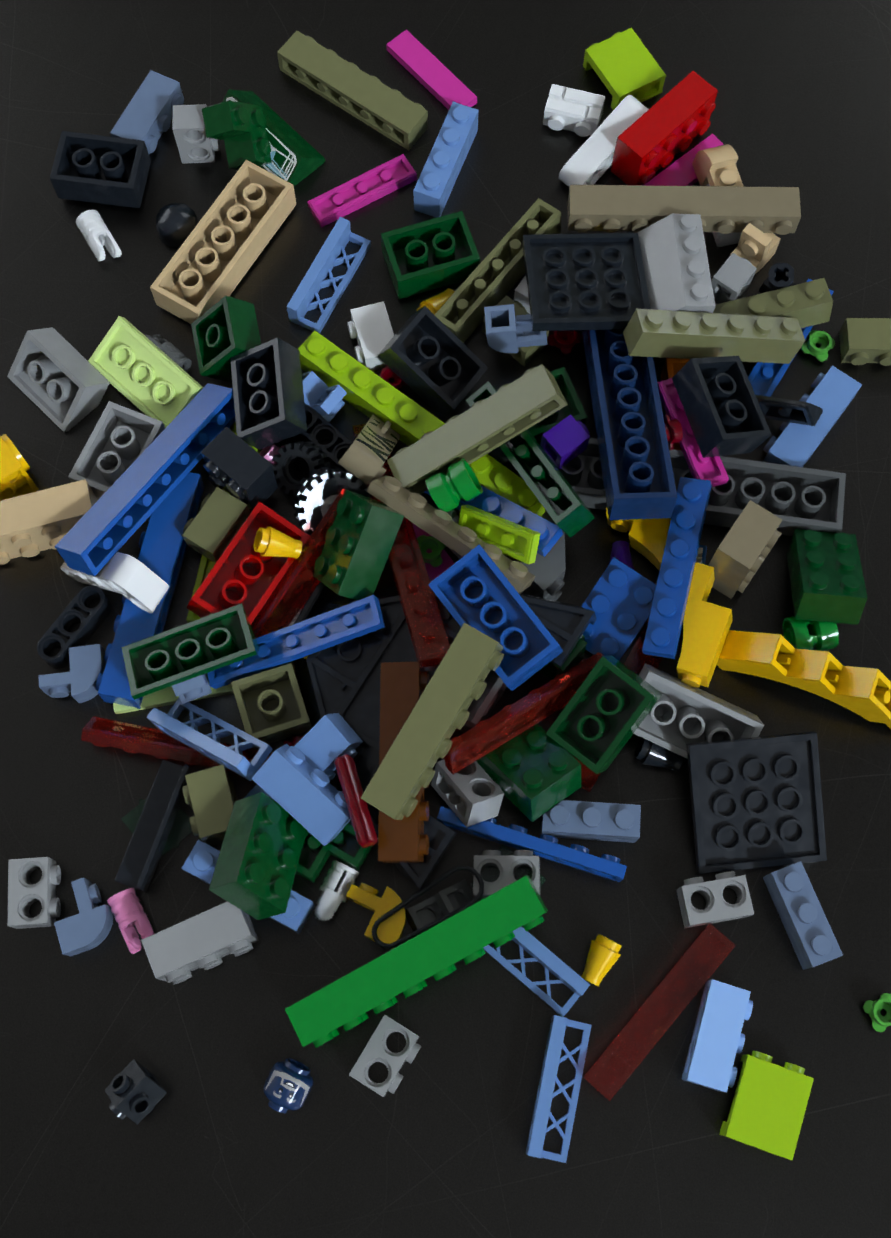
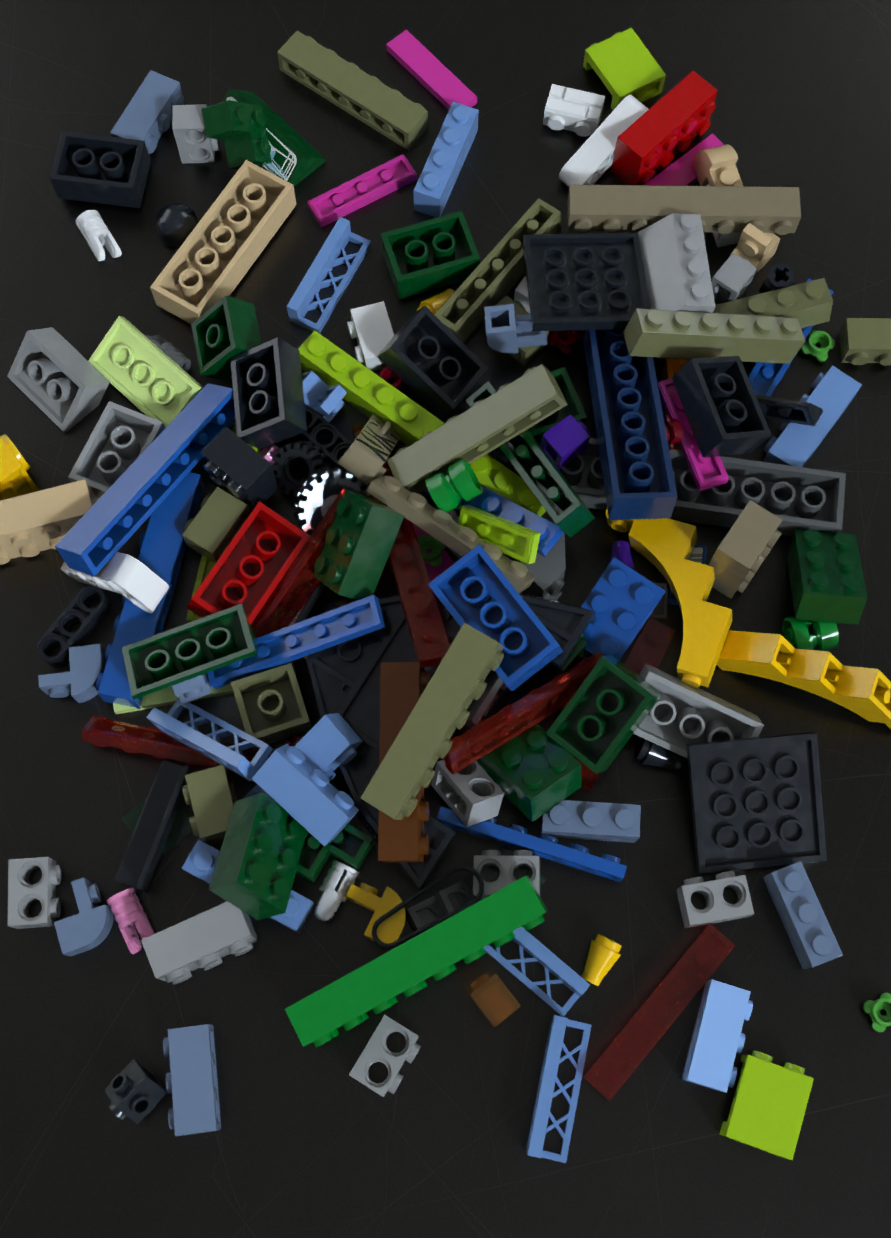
(192, 1080): none -> sand blue brick
(274, 543): yellow cone -> none
(288, 1085): dark blue head -> none
(356, 806): dark red axle -> none
(493, 999): none -> clear orange brick
(677, 568): blue plate -> none

